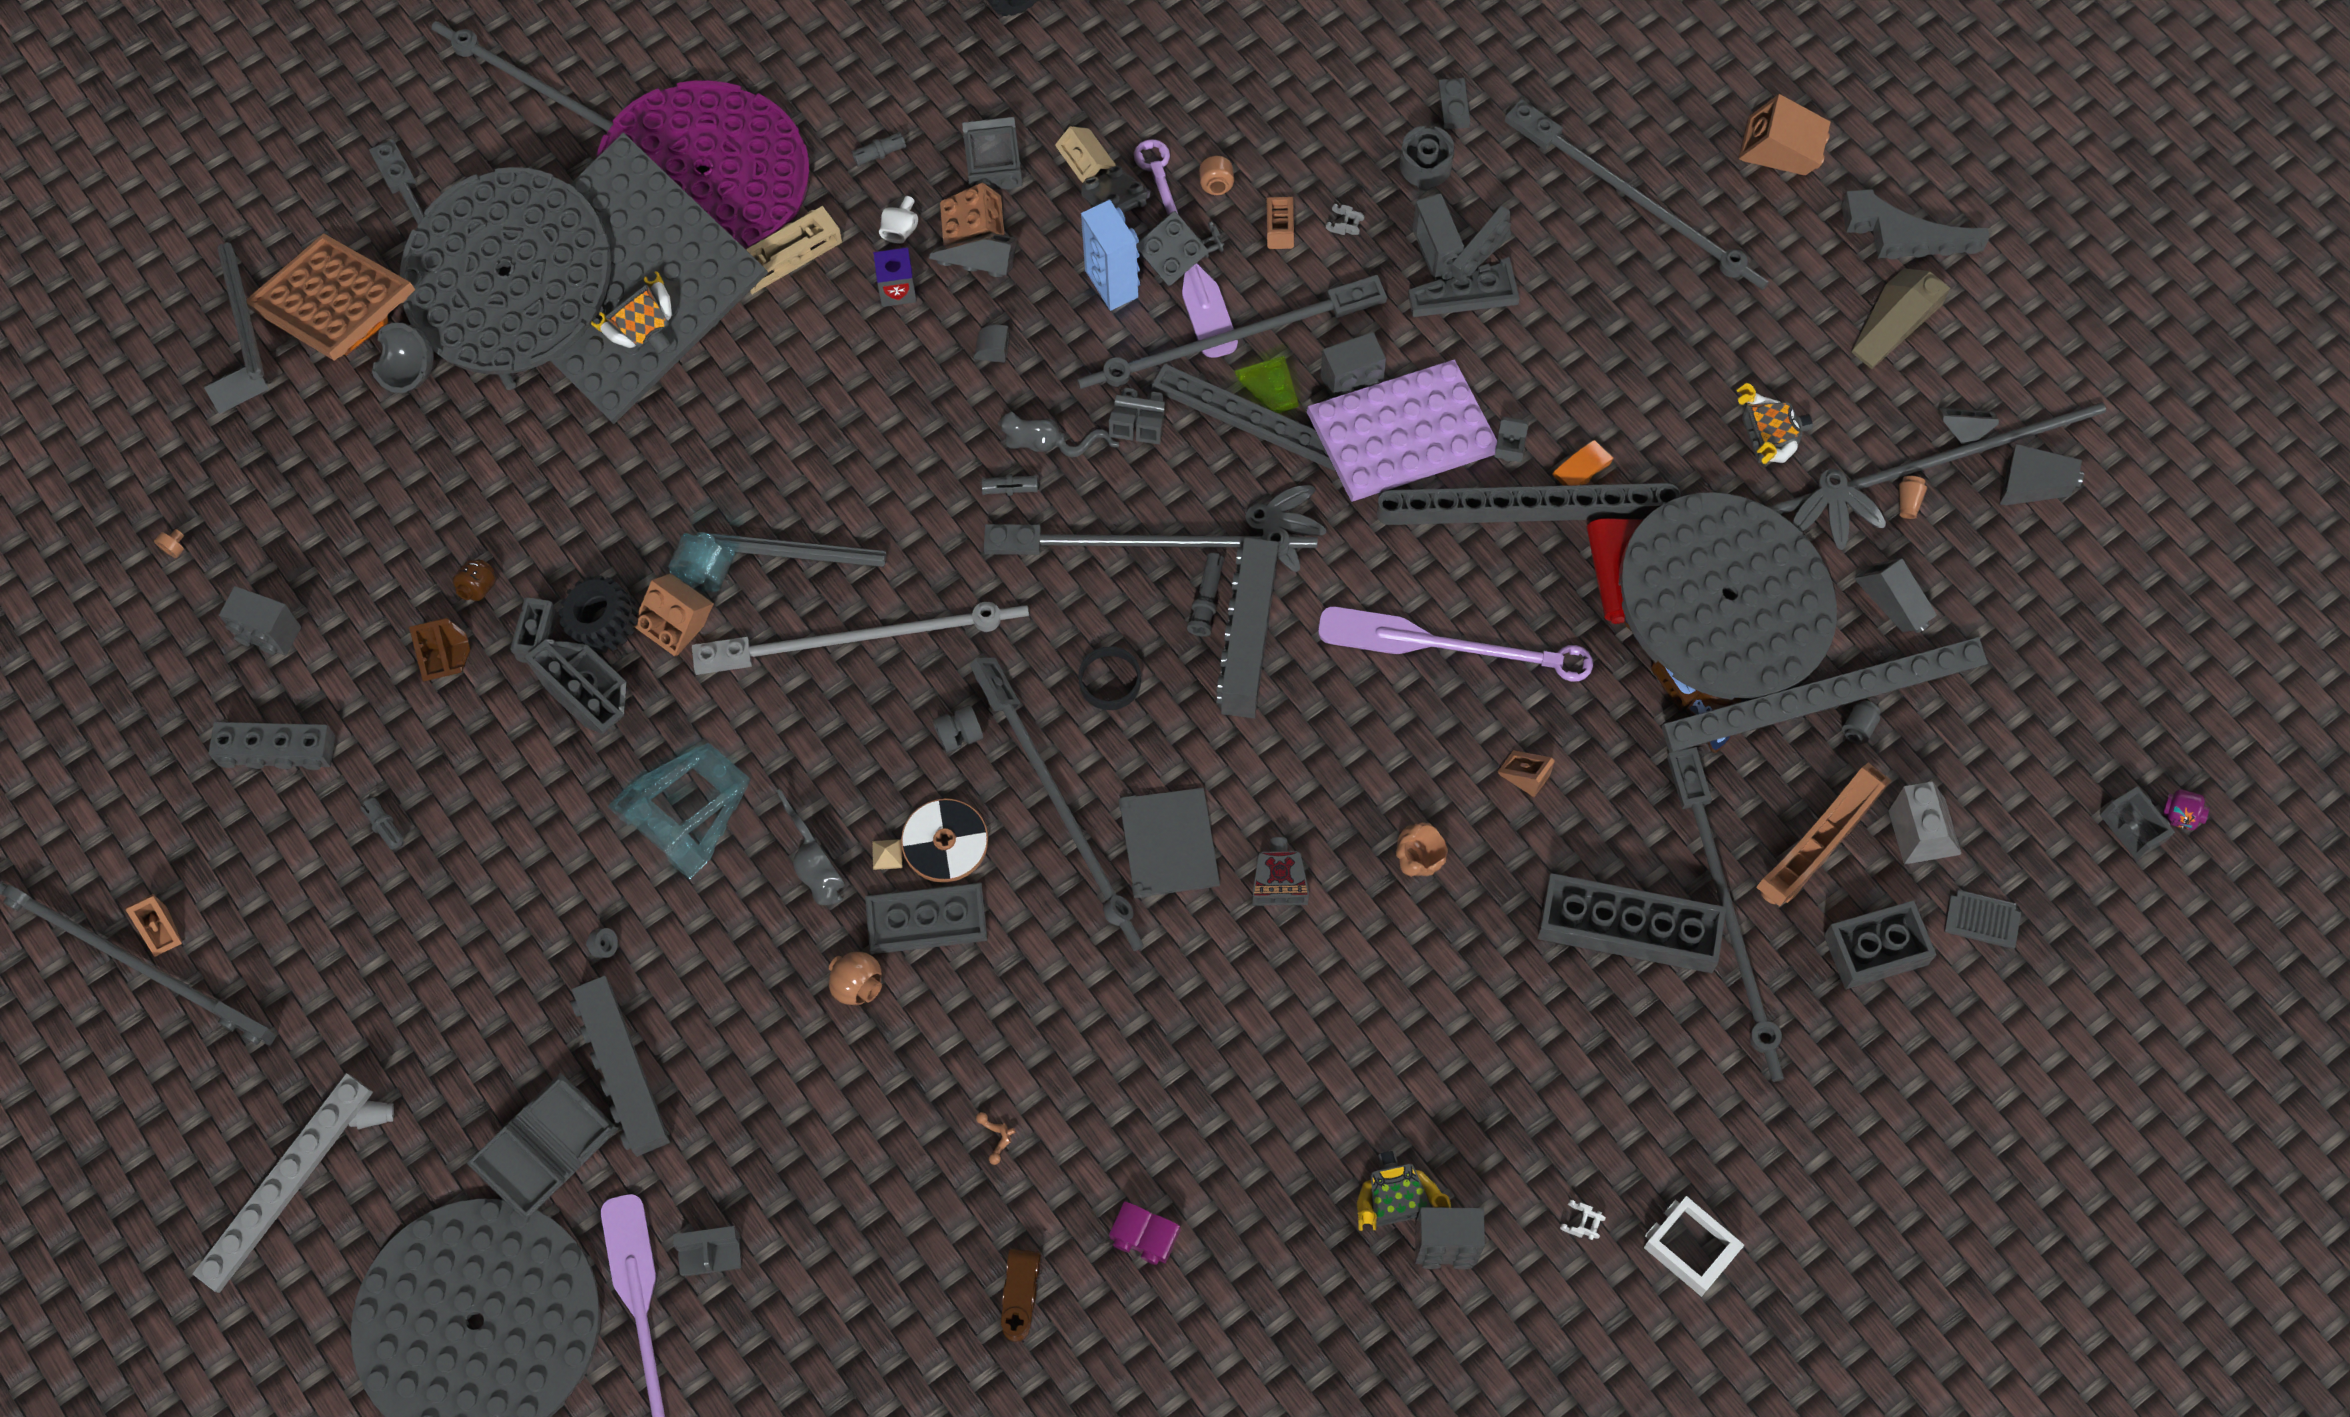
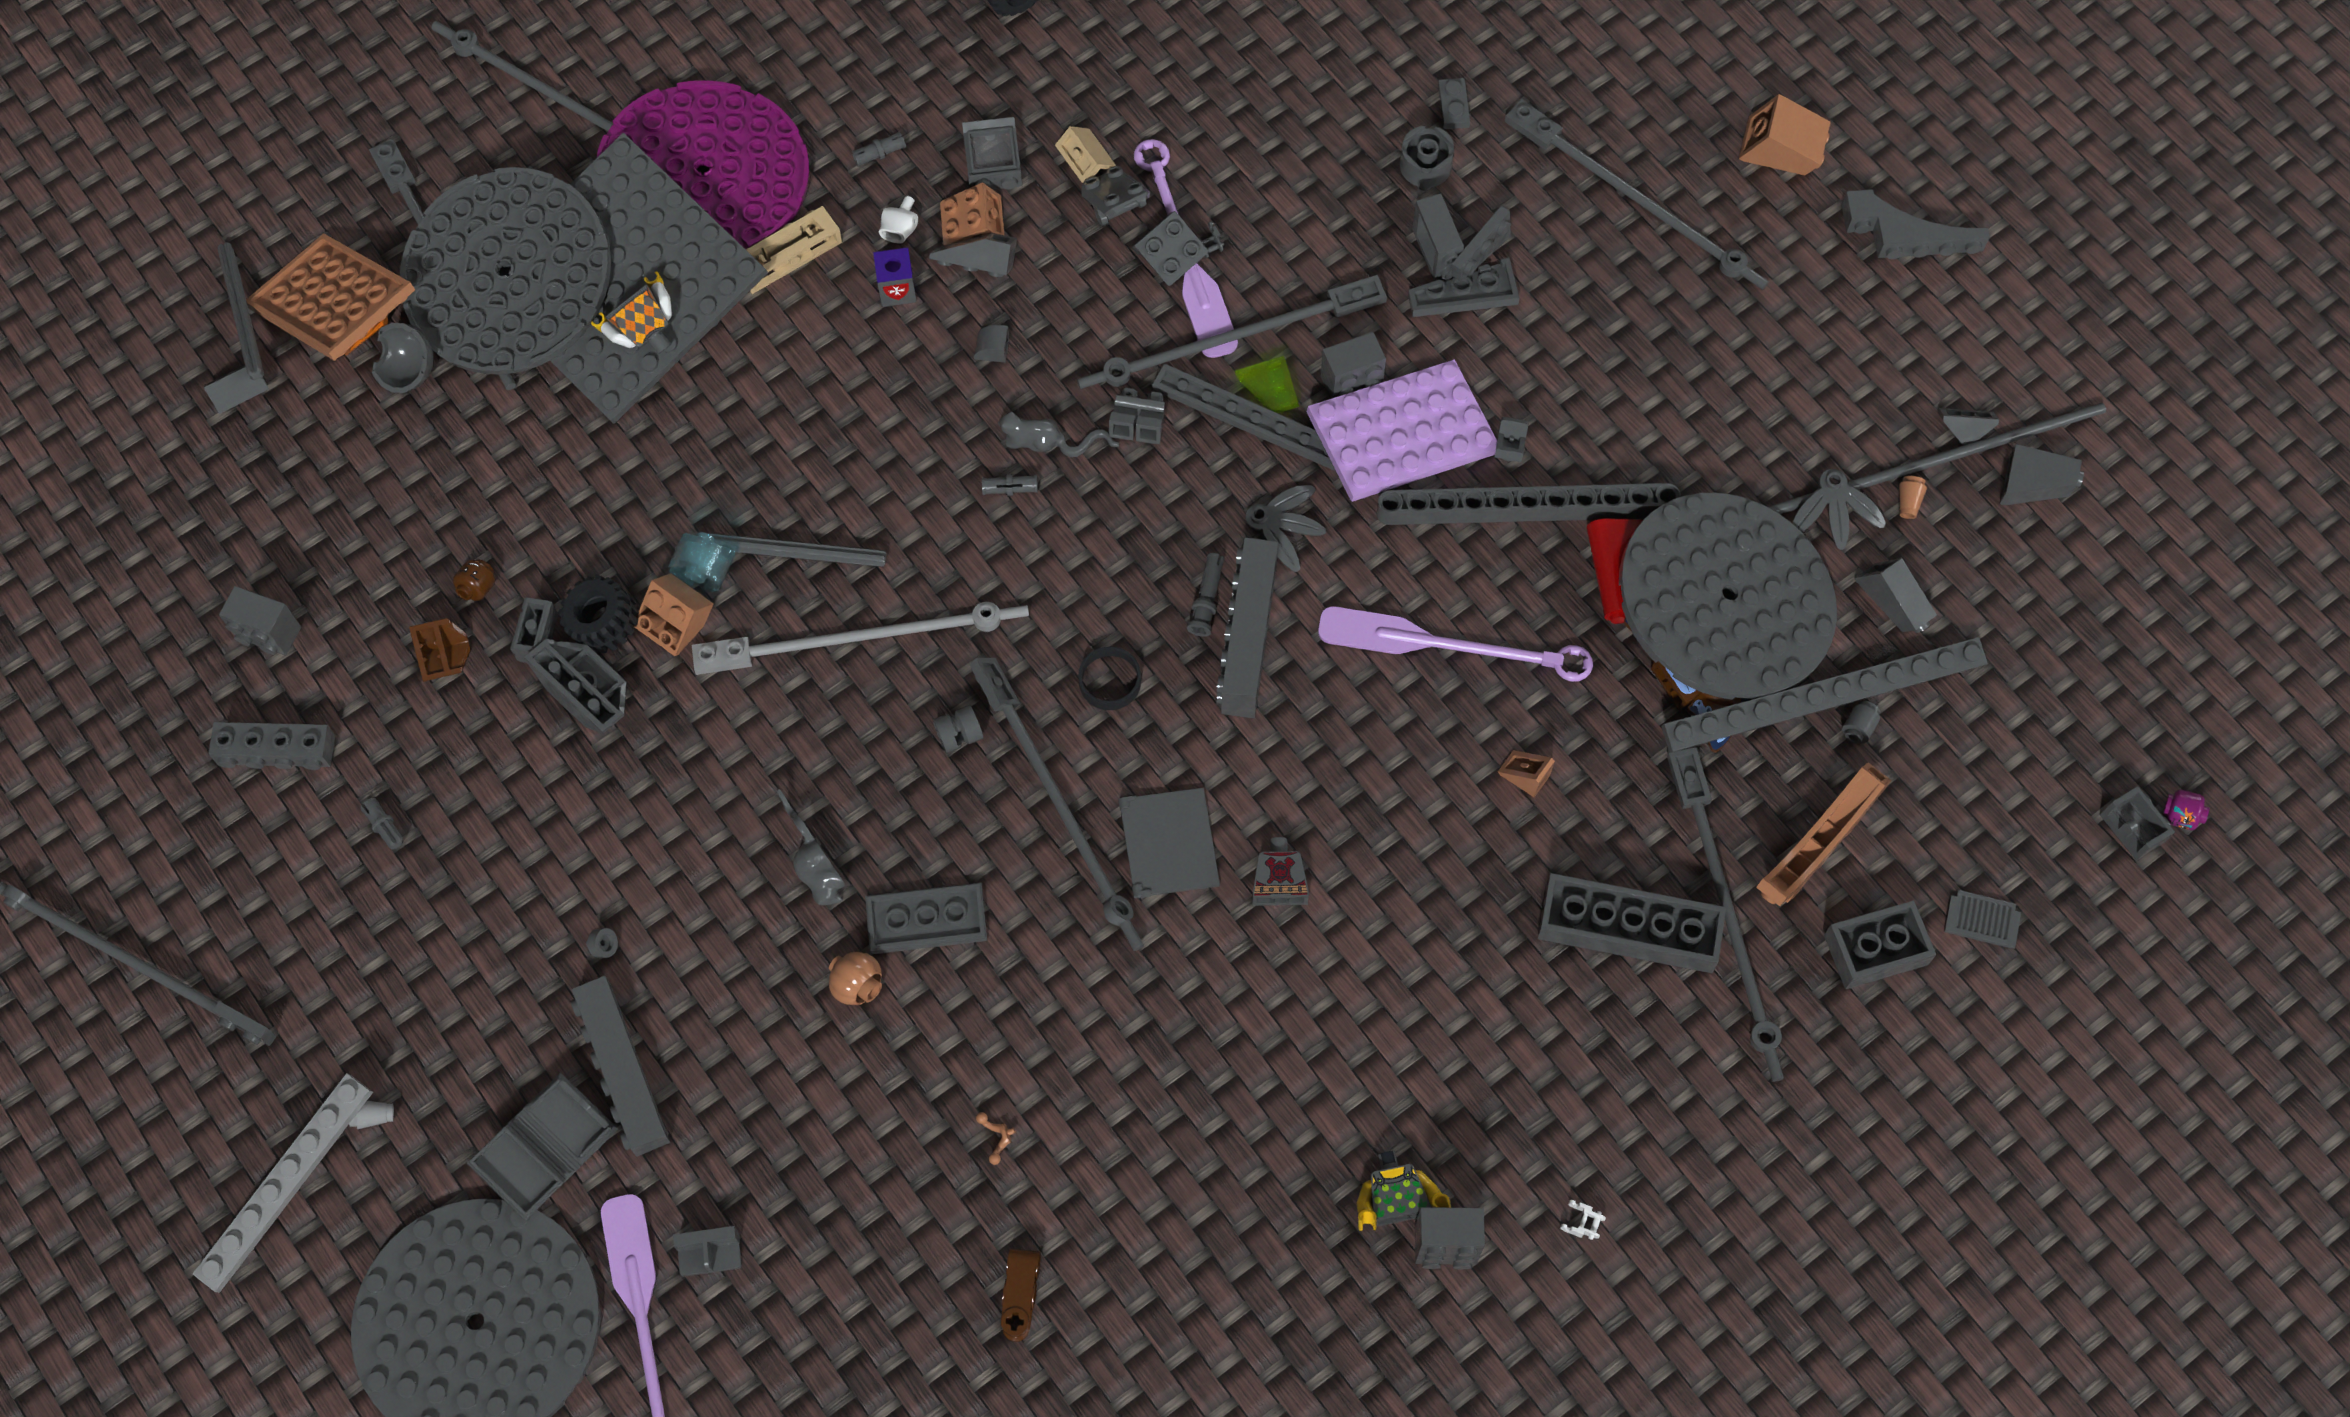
(154, 924): nougat slope -> none
(170, 544): nougat tile -> none
(663, 831): clear light blue windscreen -> none
(887, 854): tan slope -> none
(961, 854): piece -> none
(1028, 538): dark grey bar -> none
(1110, 254): light blue brick -> none
(1145, 1233): magenta brick -> none
(1216, 175): nougat head -> none
(1281, 230): nougat slope -> none
(1344, 228): light grey piece -> none
(1421, 850): nougat hair -> none
(1583, 465): orange slope -> none
(1674, 1263): white window -> none
(1771, 426): torso -> none
(1898, 312): dark tan wedge -> none
(1923, 824): light grey slope -> none

